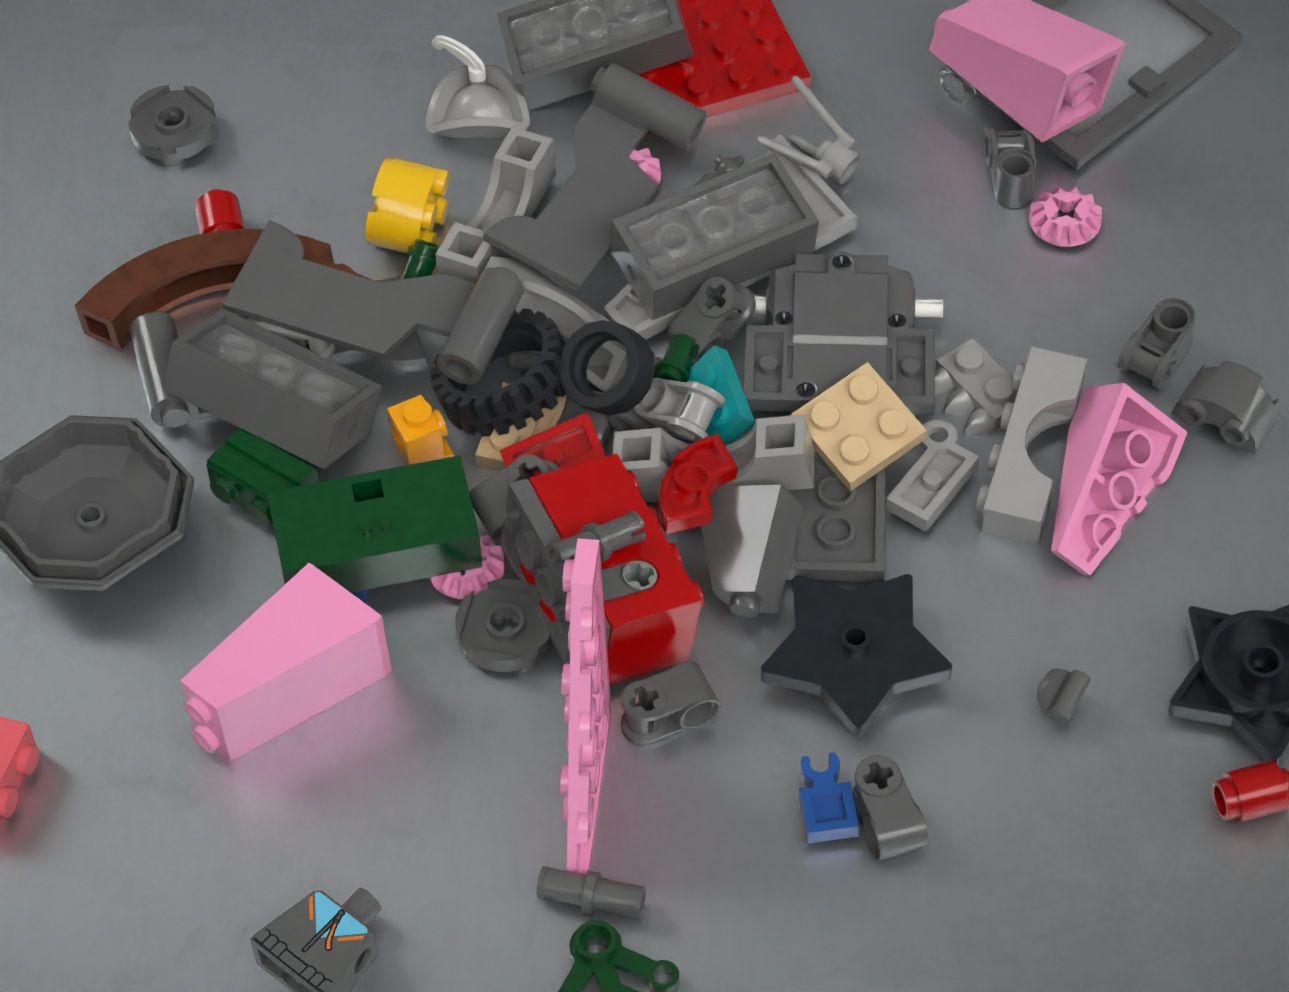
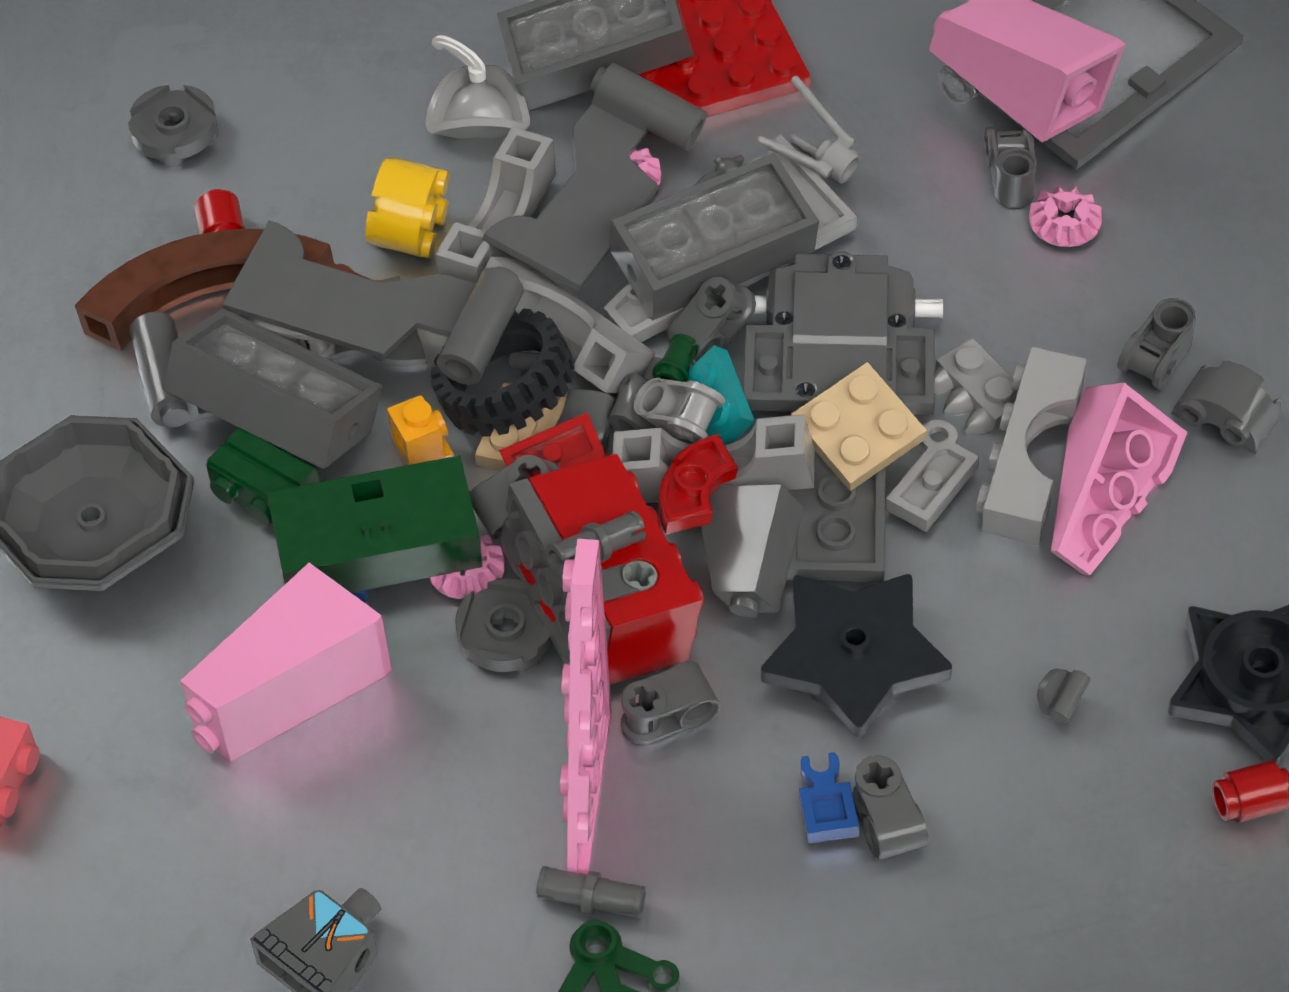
(421, 259): dark green pin -> none
(575, 361): black tyre -> none

